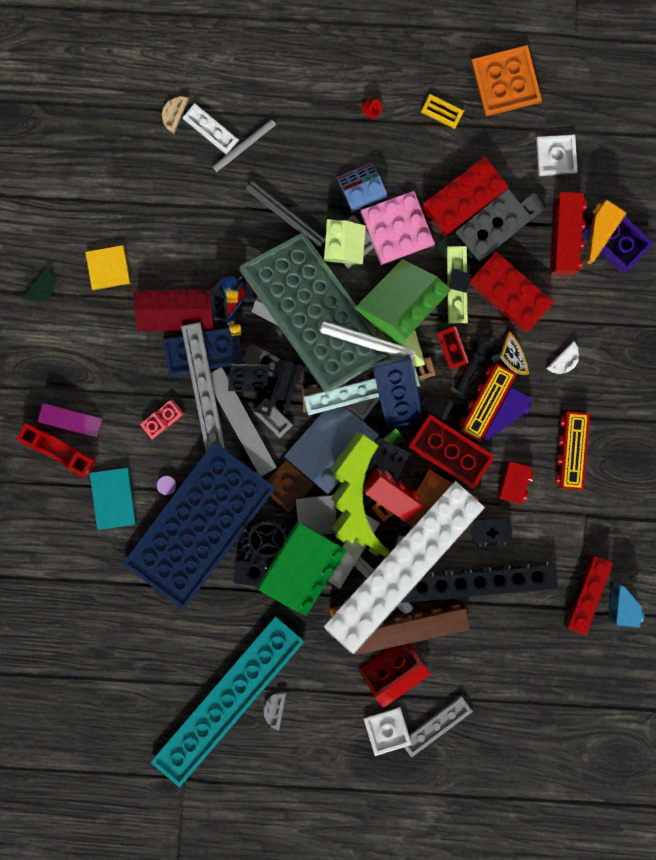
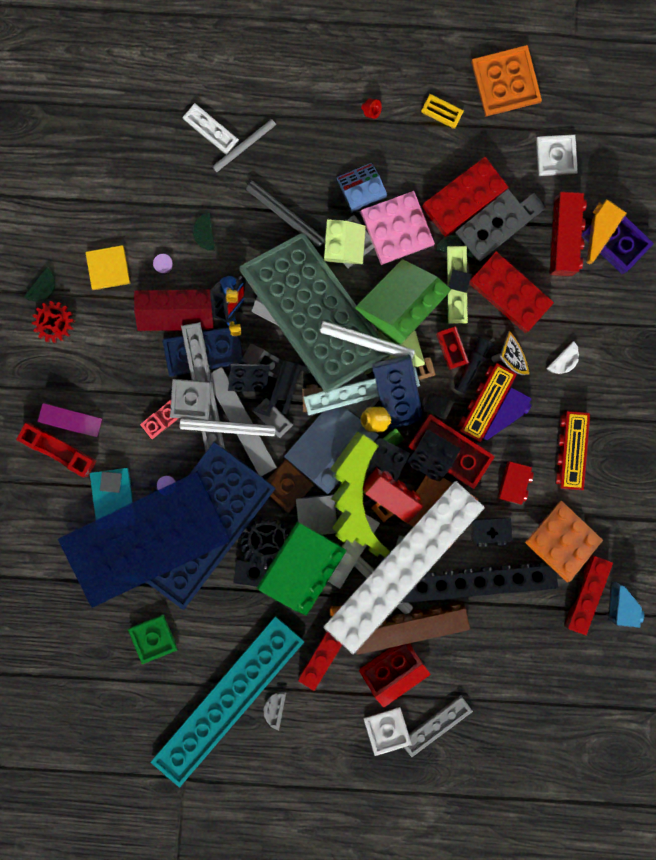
(49, 314): none -> red gear
(111, 482): none -> dark grey tile
(144, 539): none -> clear blue plate
(152, 639): none -> green plate
(163, 263): none -> lavender tile
(173, 112): tan tile -> none
(190, 399): none -> light grey tile
(203, 232): none -> clear green tile
(227, 427): none -> white axle
(320, 661): none -> red arch
(375, 419): none -> yellow head
(433, 456): none -> black bracket
(564, 541): none -> orange plate

